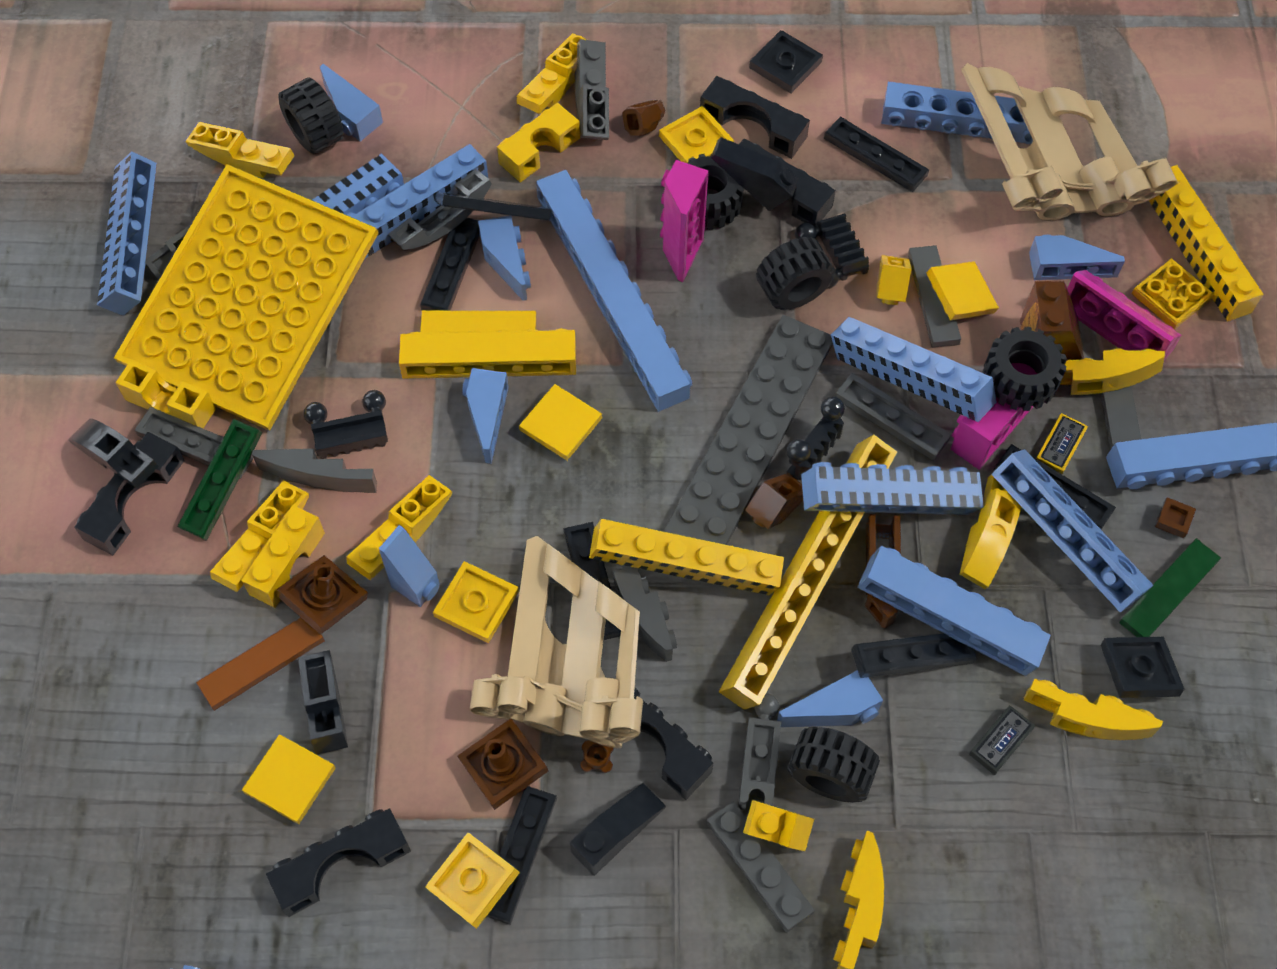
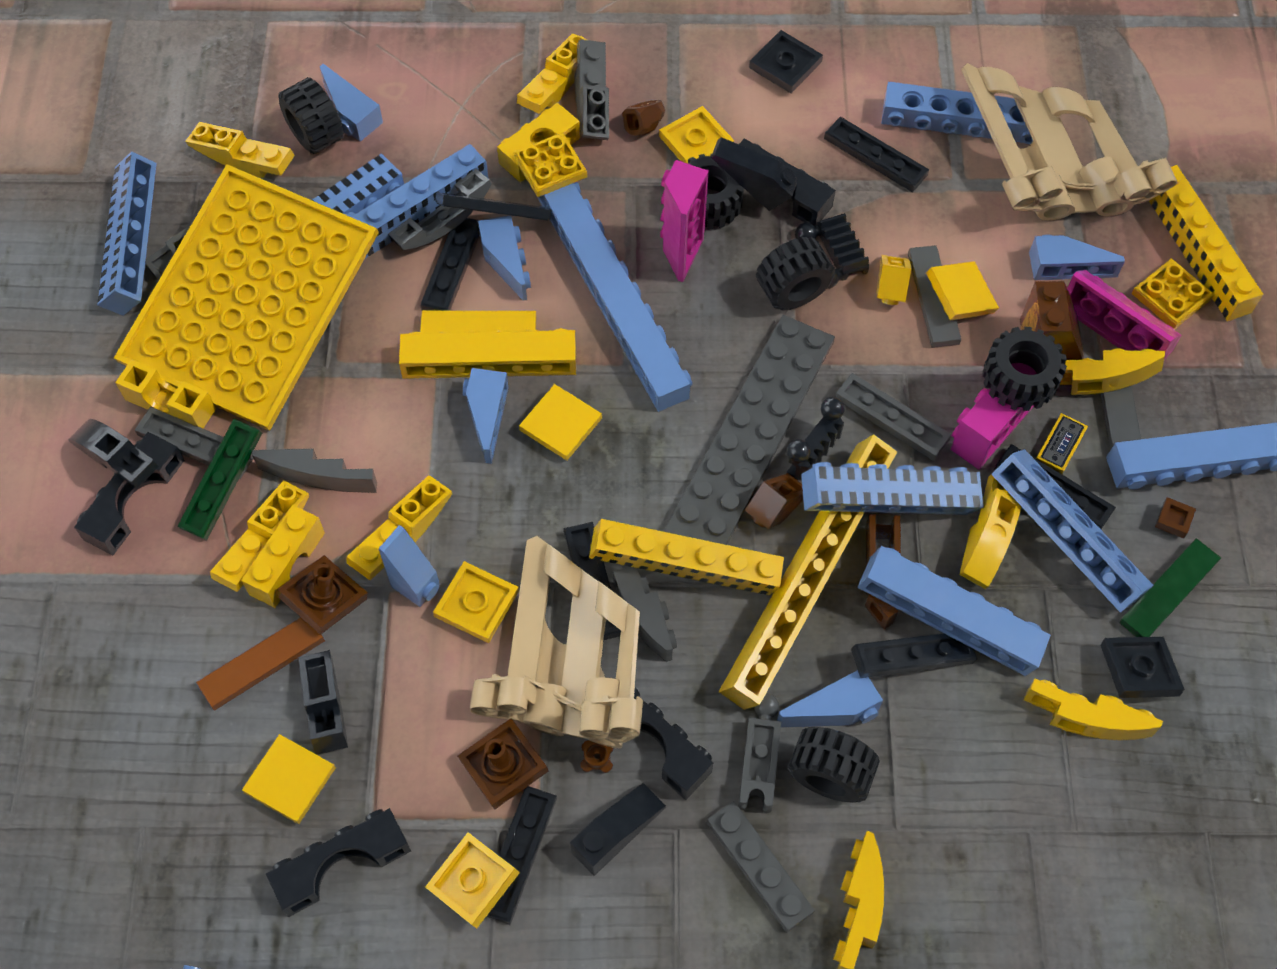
(351, 431): black gear -> none
(550, 164): none -> yellow tile
(731, 102): black arch -> none
(778, 825): yellow slope -> none
(914, 369): medium blue brick -> none
(1002, 740): tile -> none

